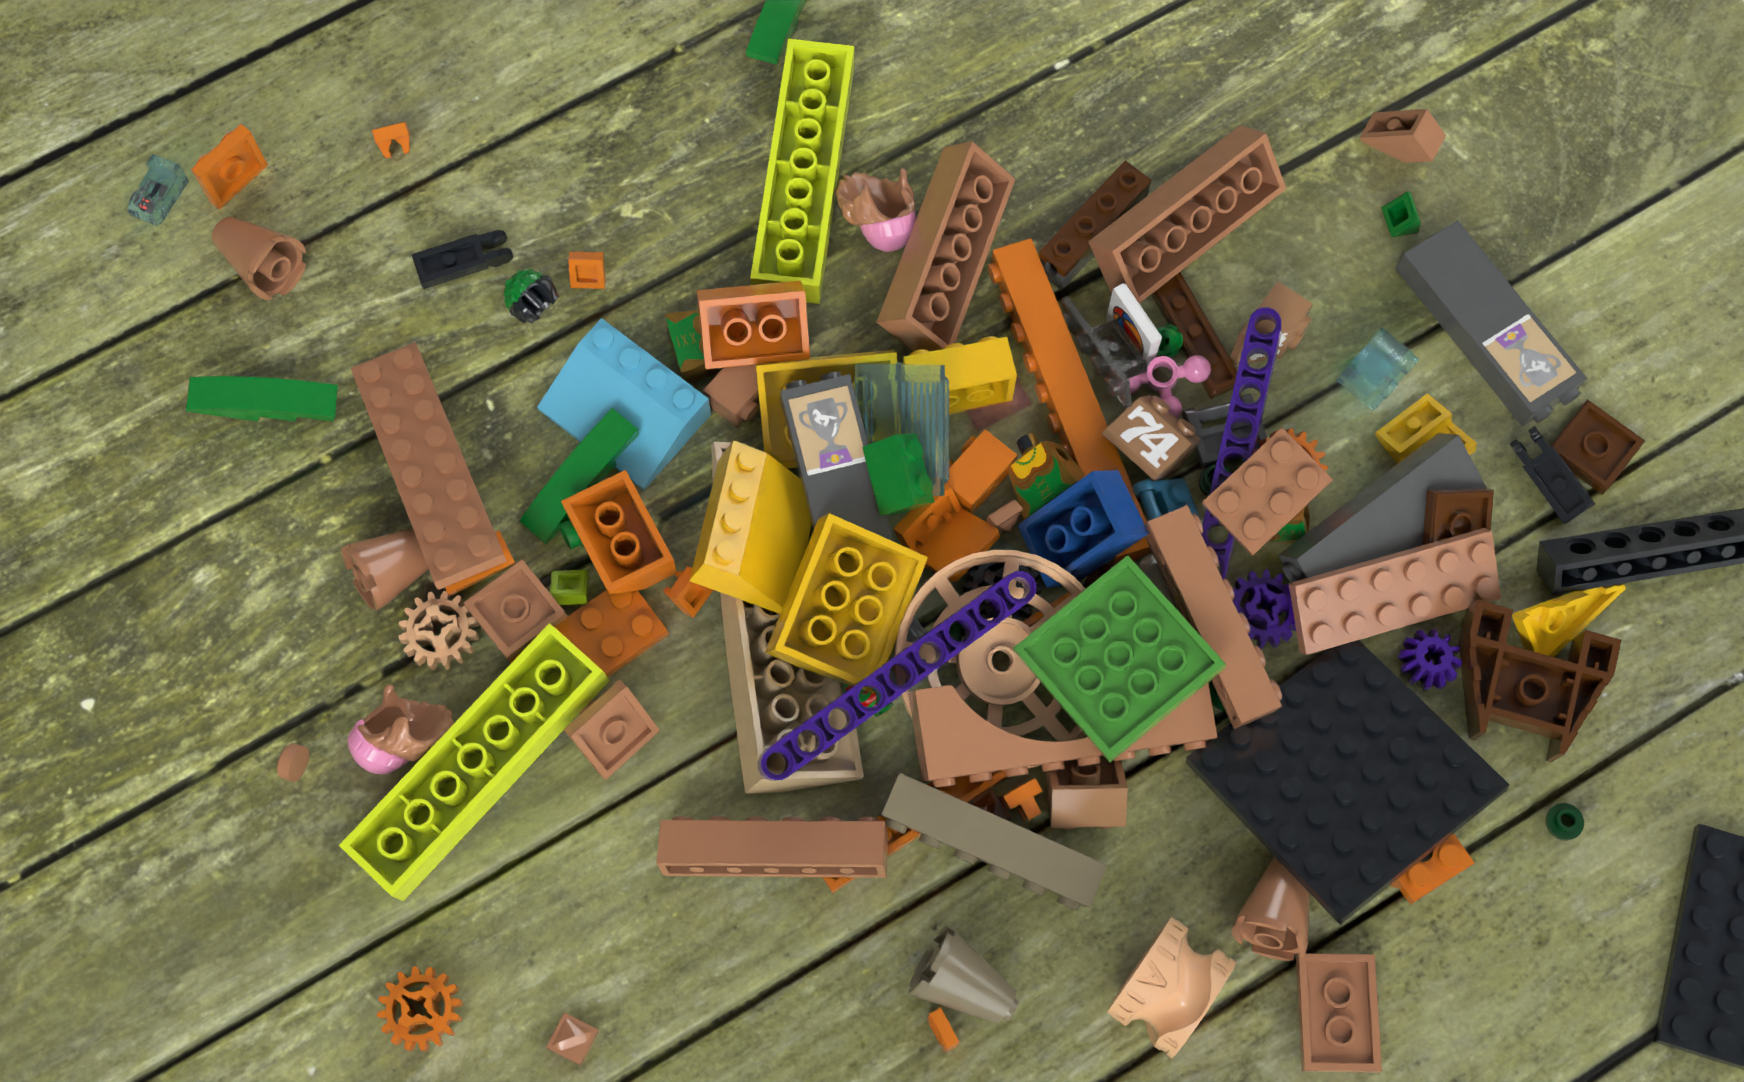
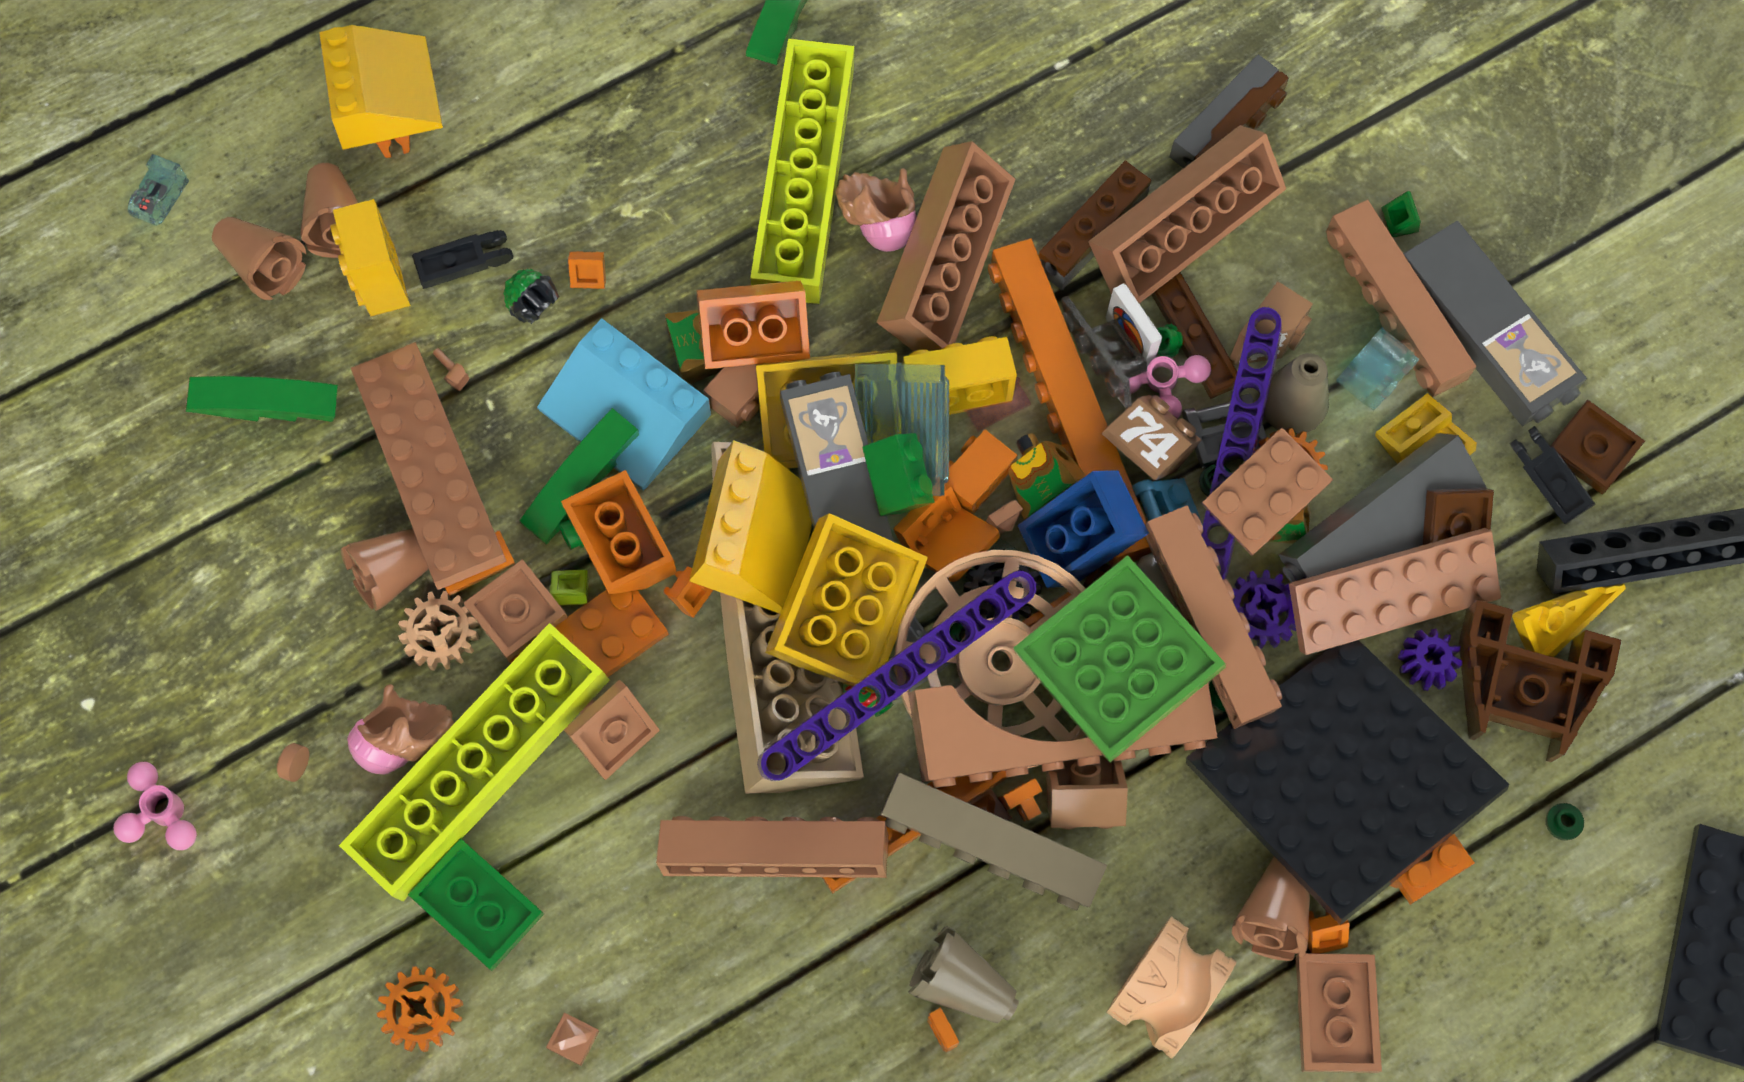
(131, 826): none -> bright pink piece
(229, 166): orange plate -> none
(324, 192): none -> nougat cone
(369, 258): none -> yellow brick
(378, 84): none -> yellow slope
(456, 376): none -> nougat hand
(476, 904): none -> green plate
(1240, 103): none -> piece
(1298, 395): none -> dark tan cone
(1326, 934): none -> orange tile
(1399, 297): none -> nougat brick
(1404, 135): nougat slope -> none

